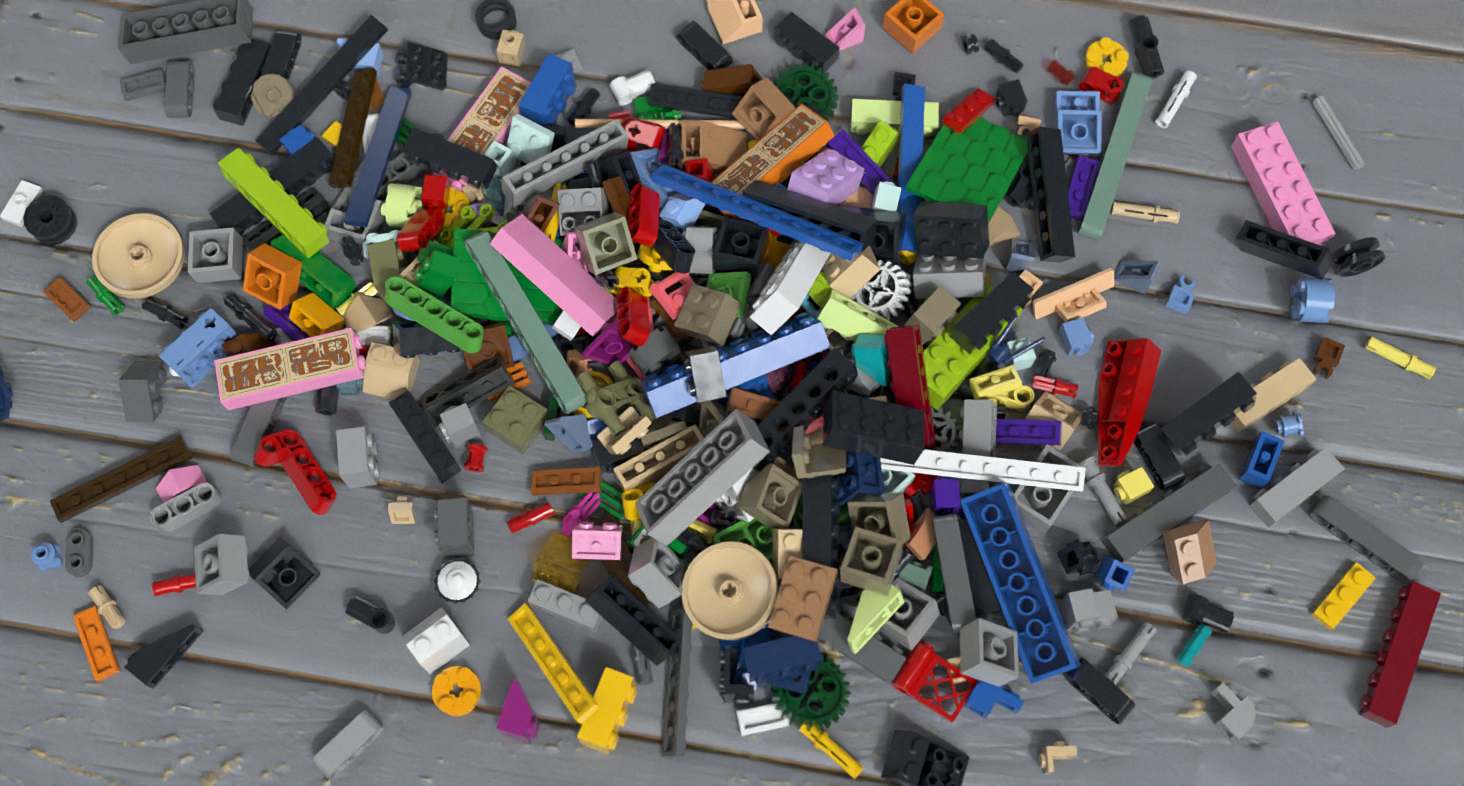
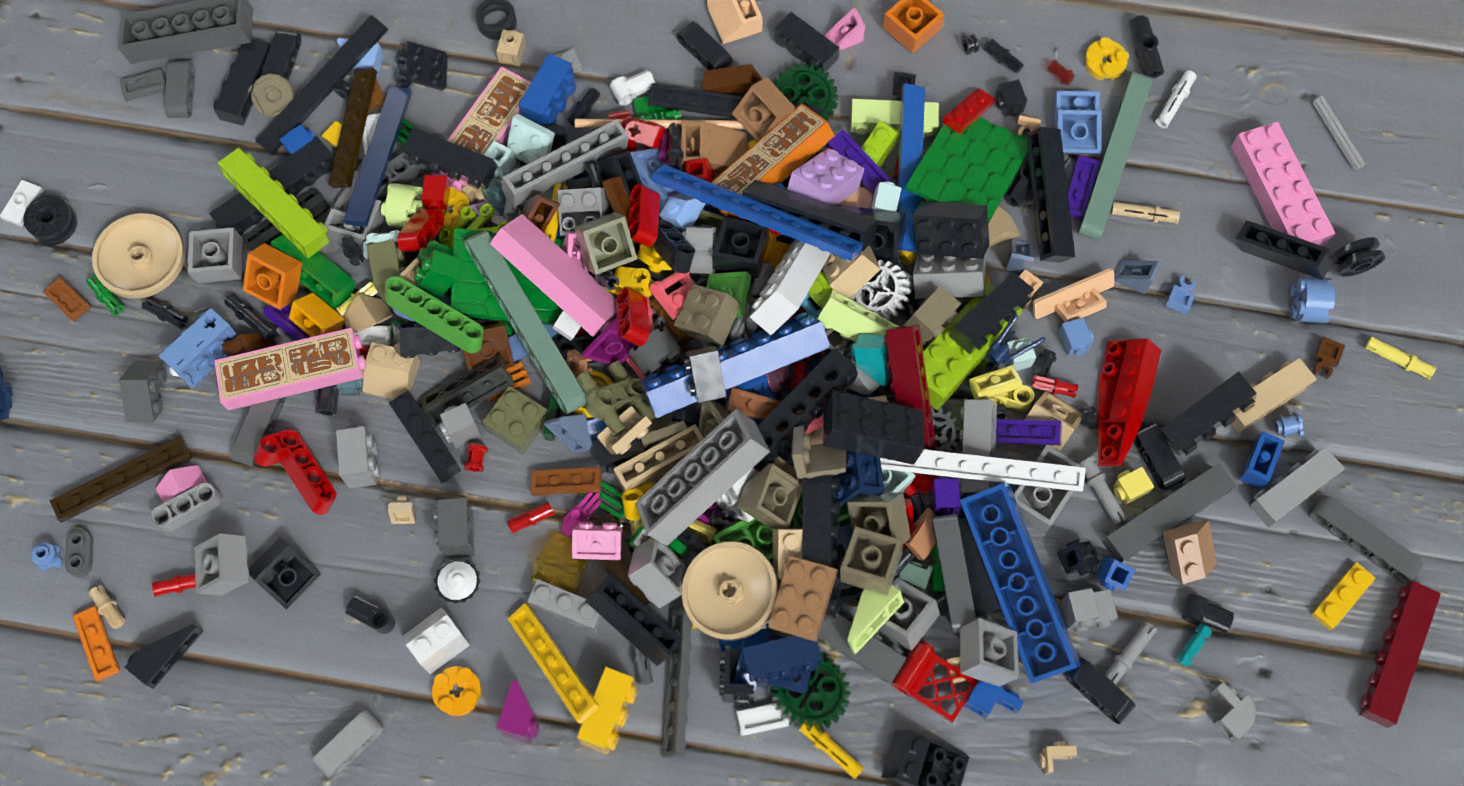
(1100, 81): red piece -> none

